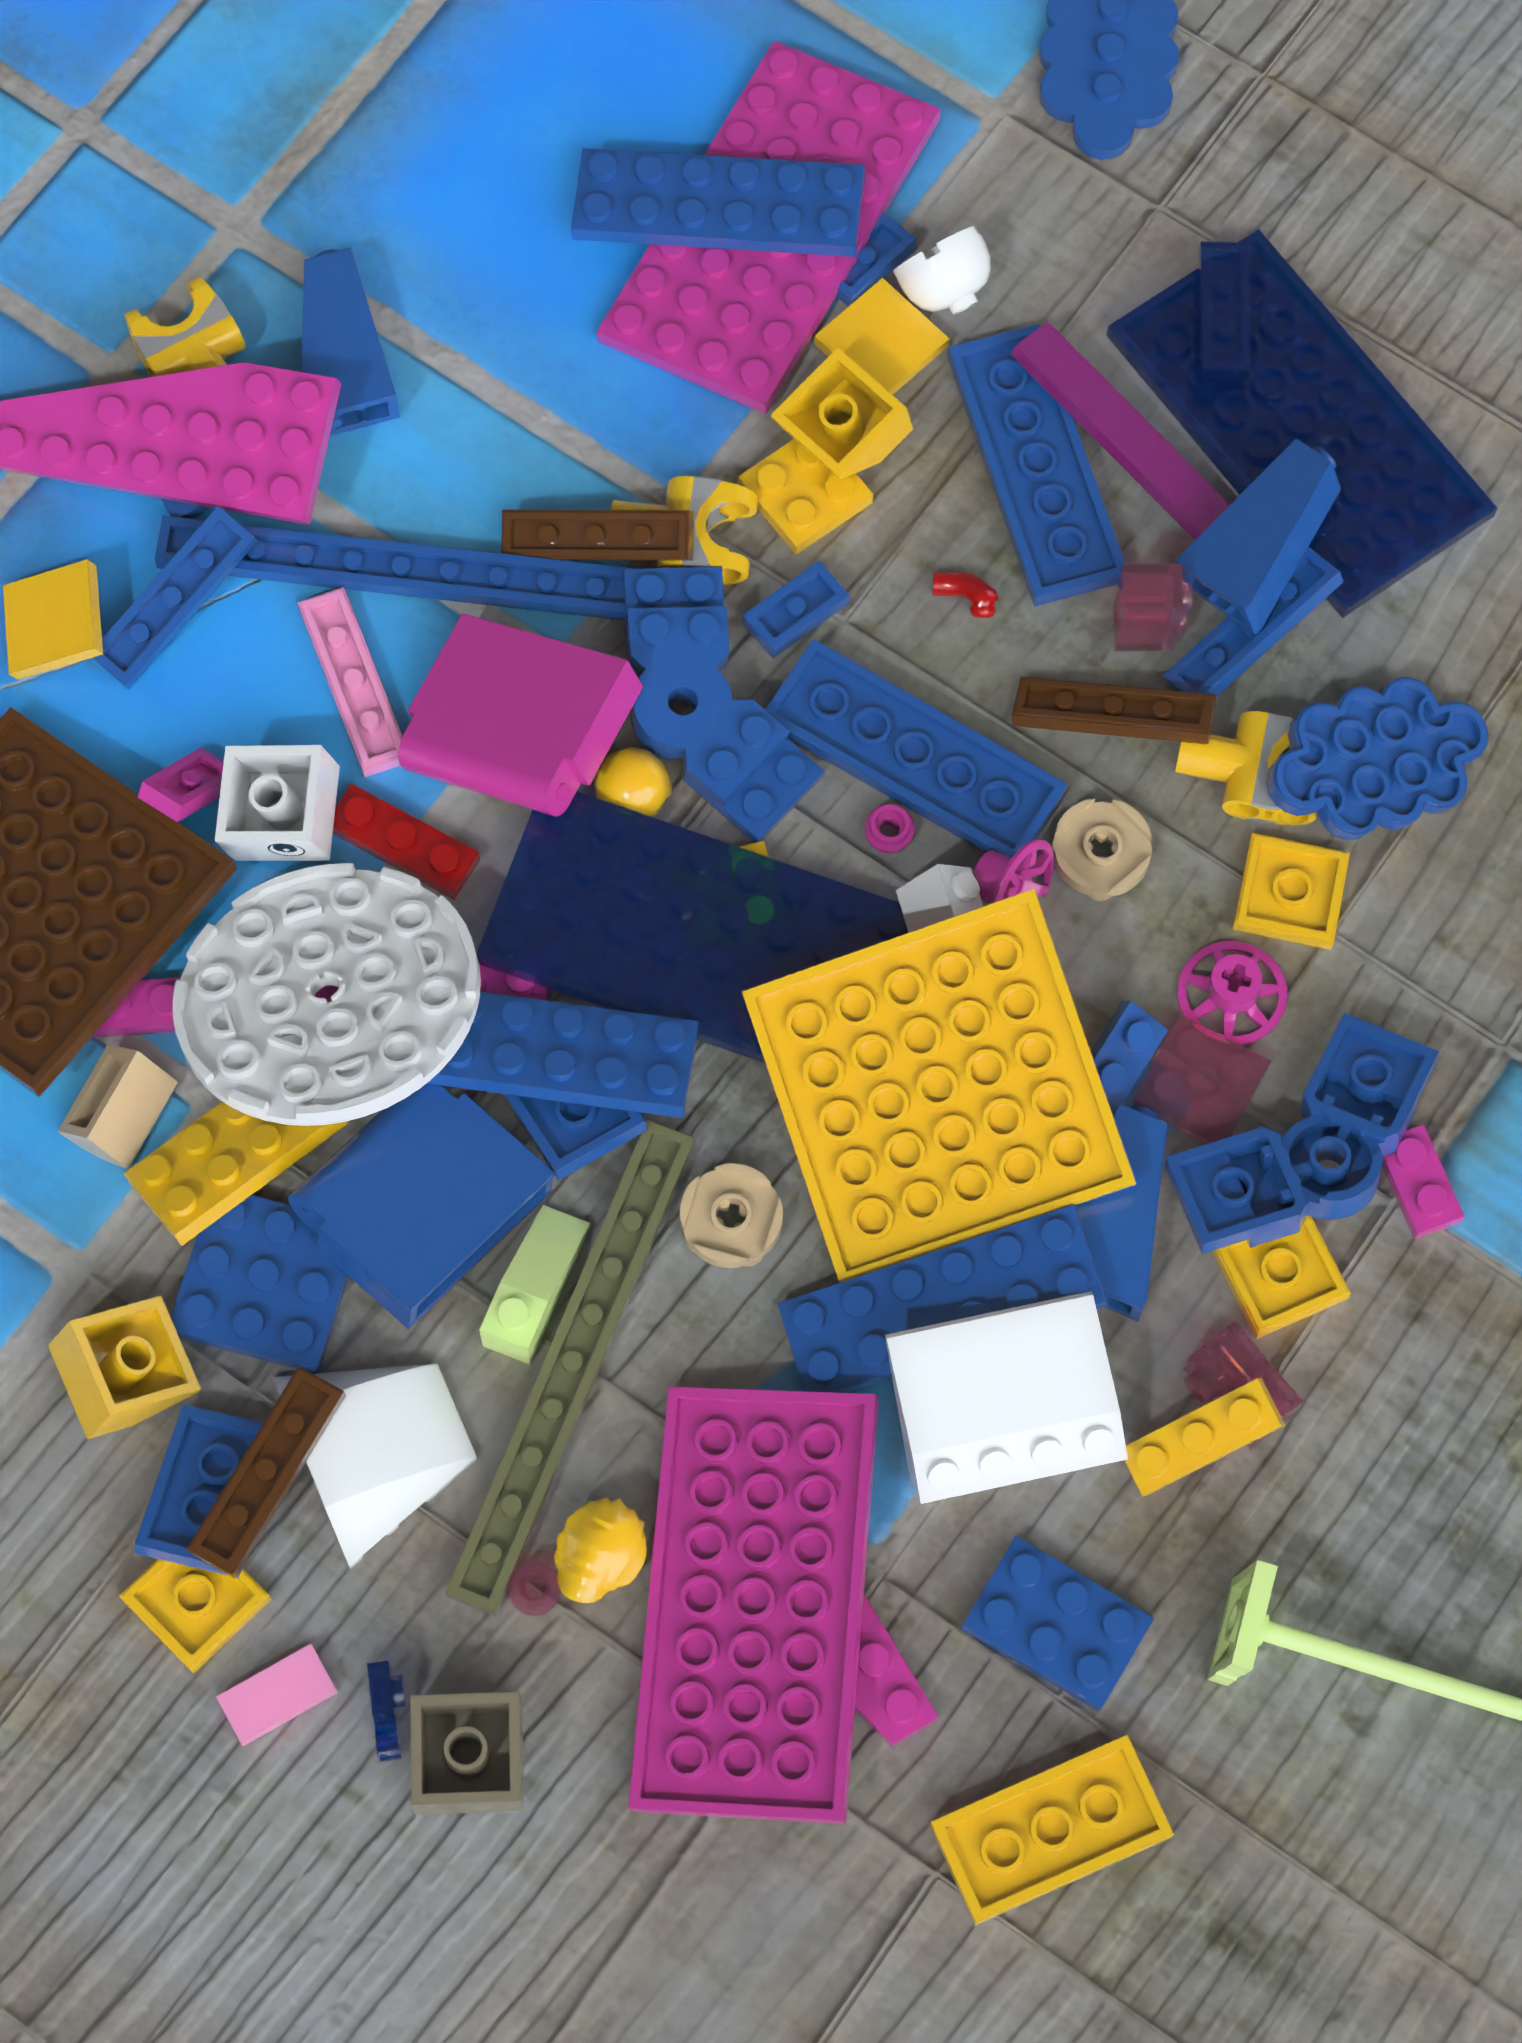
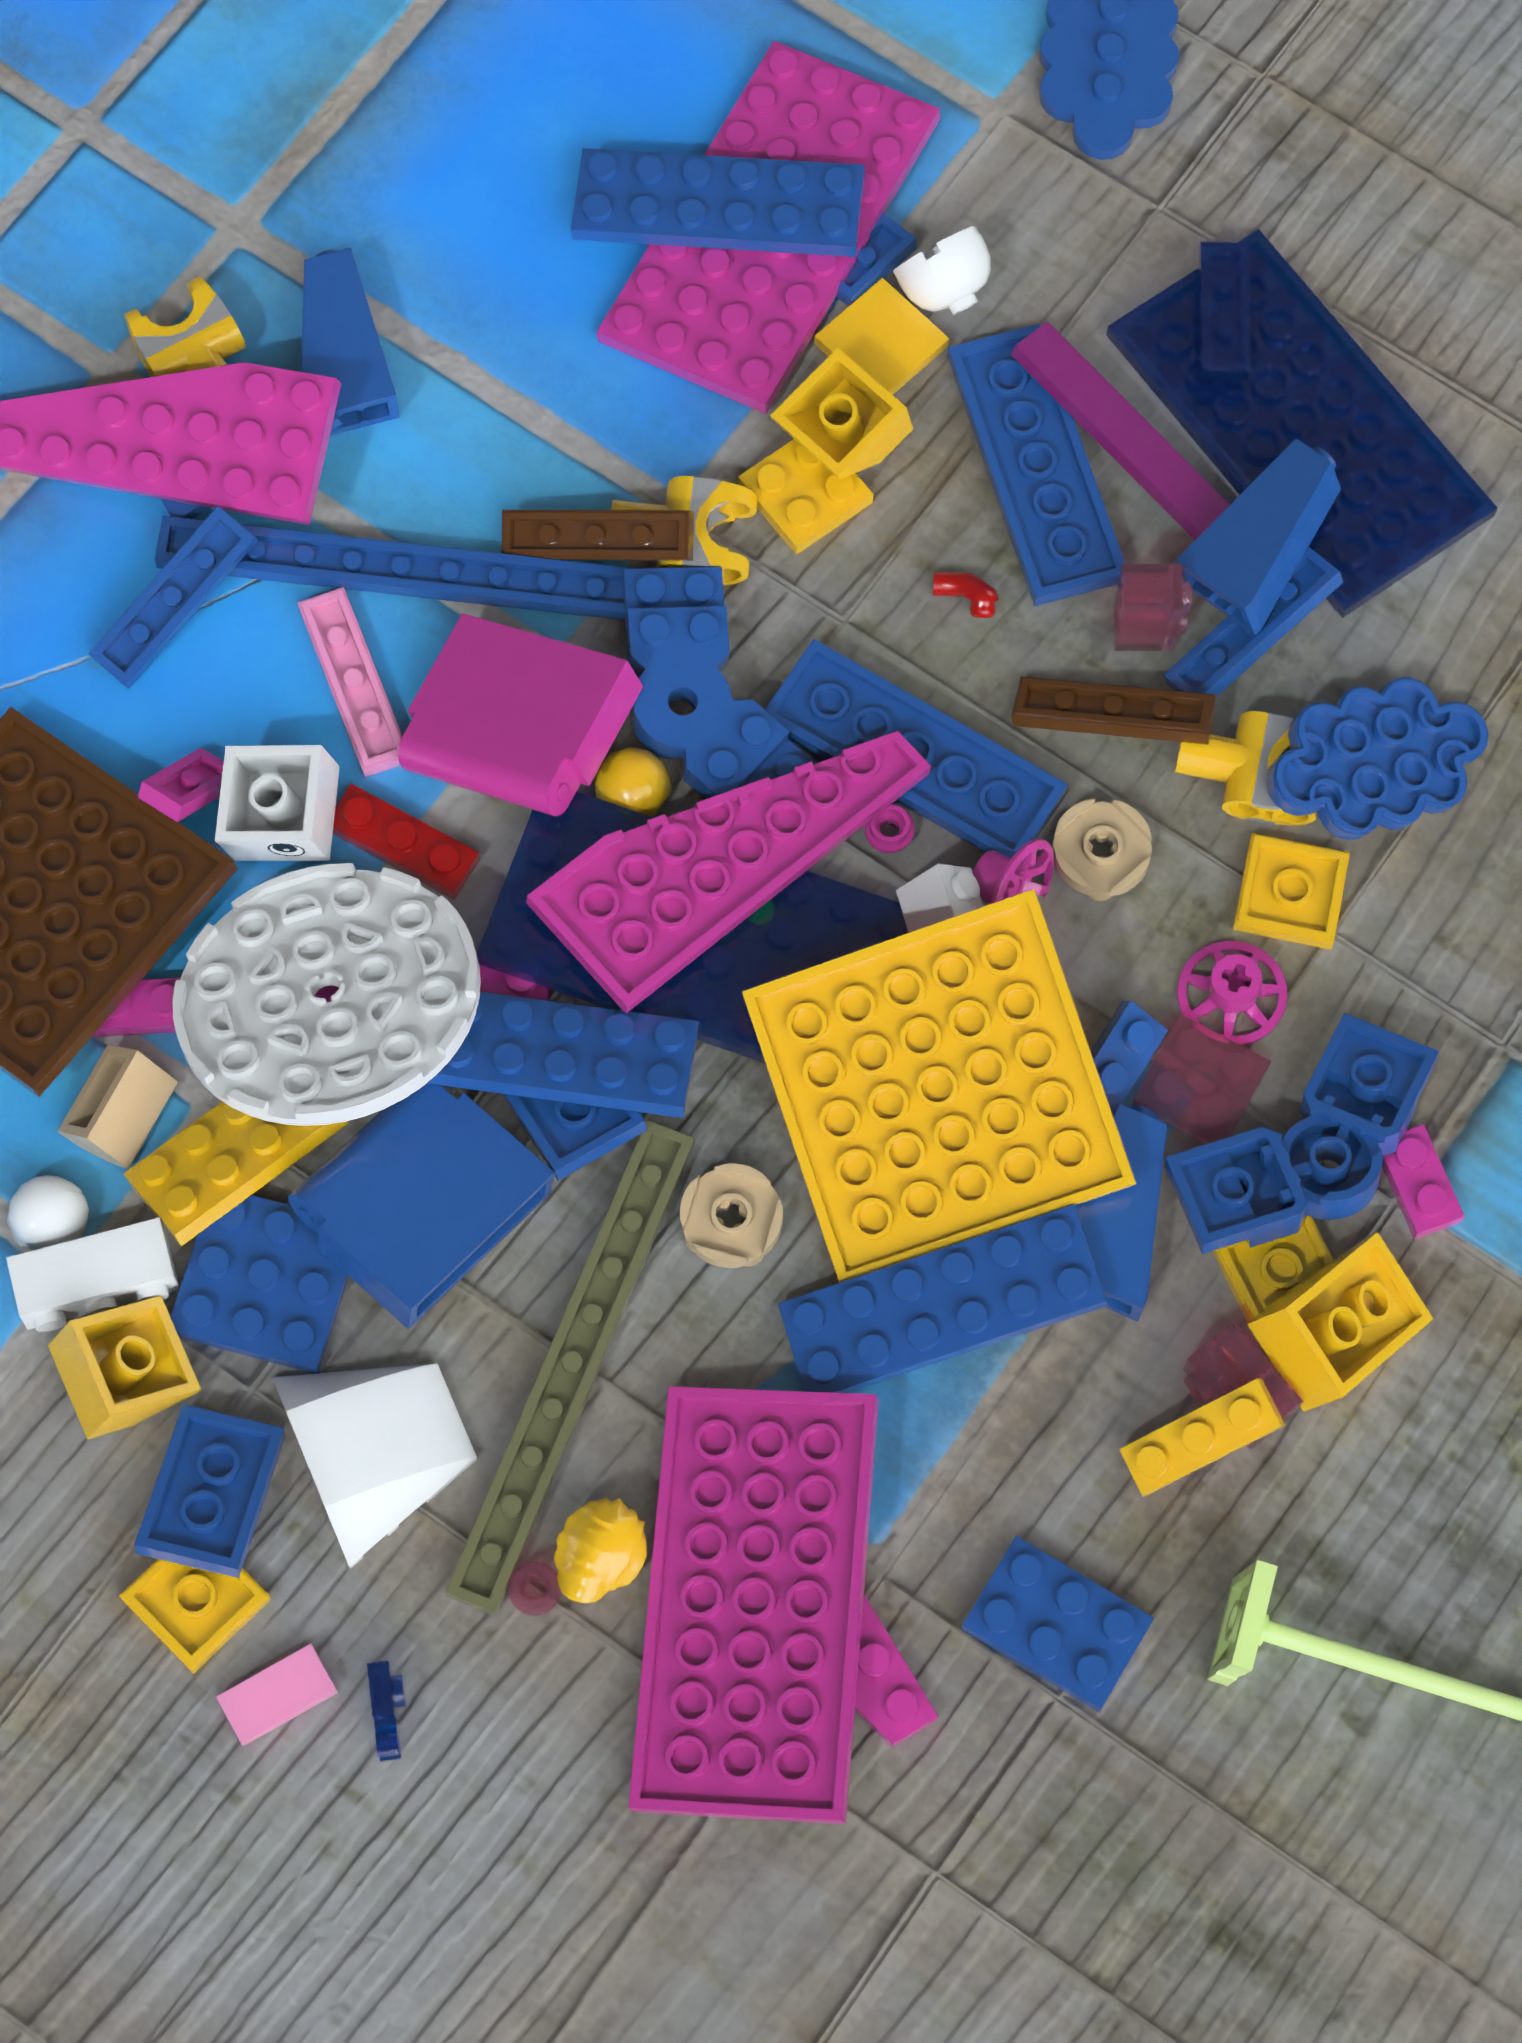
(47, 1212): none -> white hair
(52, 619): yellow tile -> none
(92, 1274): none -> white brick
(266, 1472): reddish brown tile -> none
(466, 1753): dark tan brick -> none
(533, 1285): yellowish green slope -> none
(671, 889): none -> dark pink wing
(795, 609): blue plate -> none
(1005, 1397): white slope -> none
(1051, 1829): yellow plate -> none
(1341, 1323): none -> yellow slope

